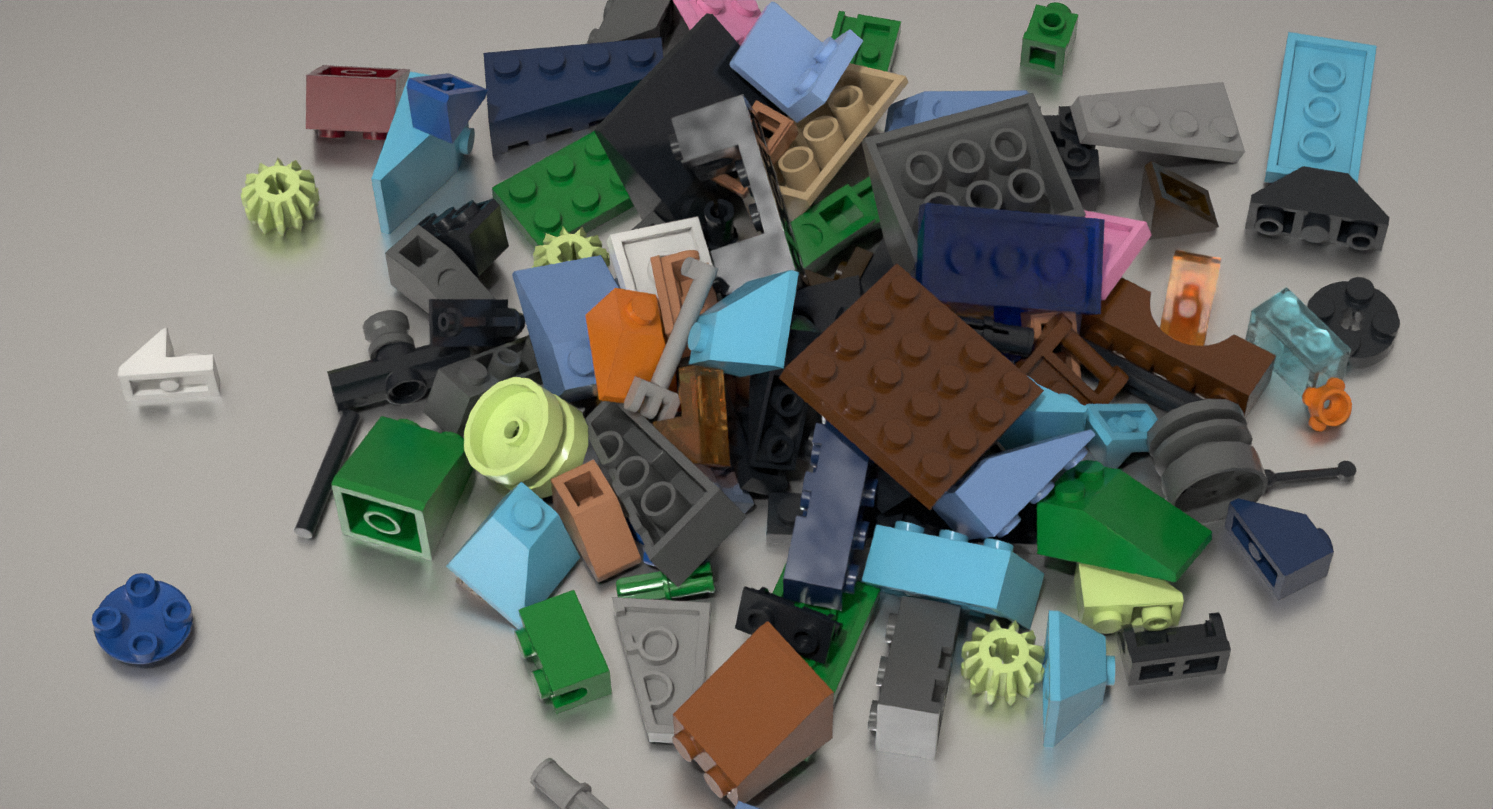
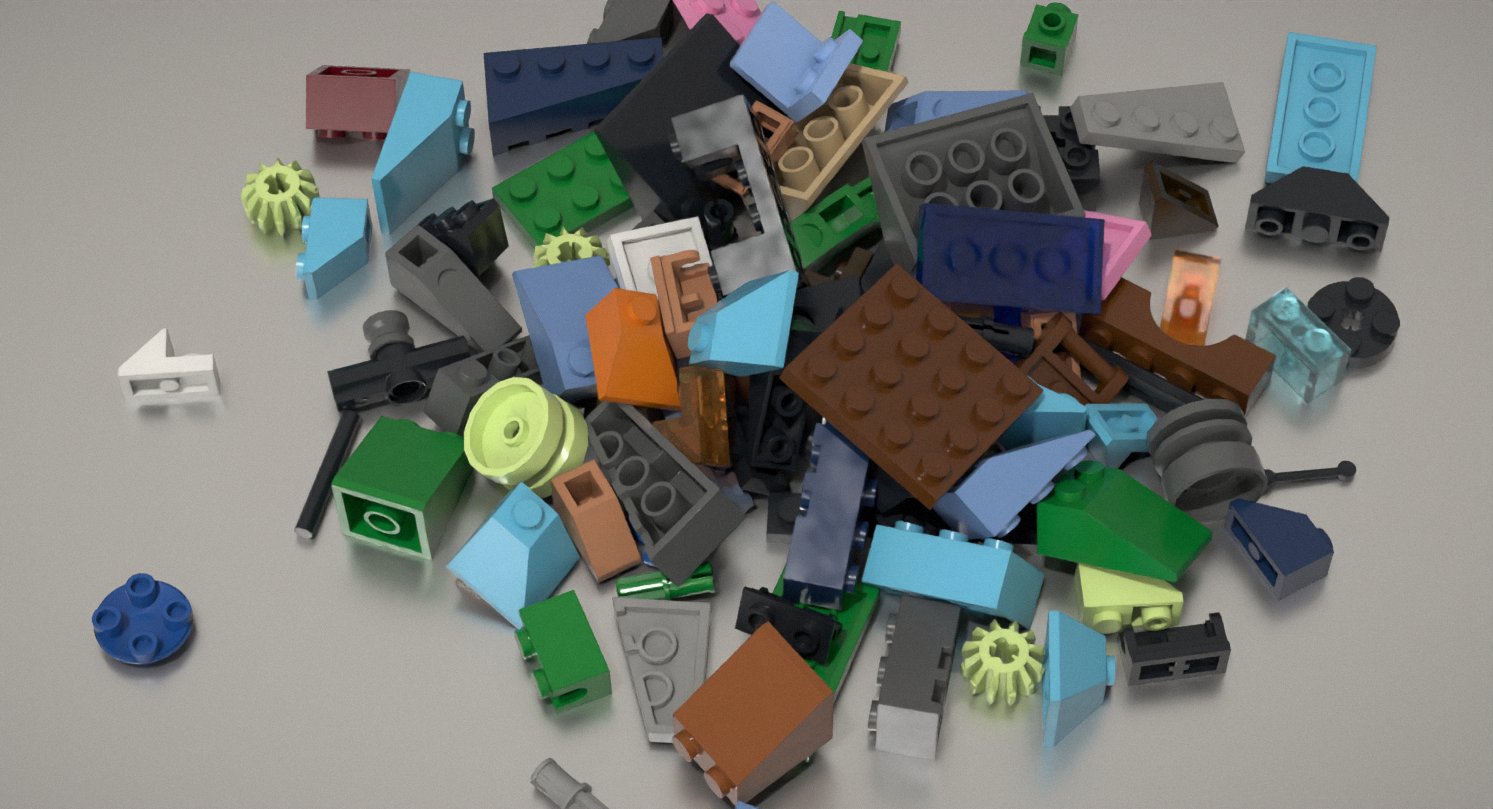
(336, 243): none -> medium azure slope
(443, 104): blue slope -> none
(472, 322): black hinge -> none
(656, 390): light grey hinge -> none
(1337, 410): orange plate -> none

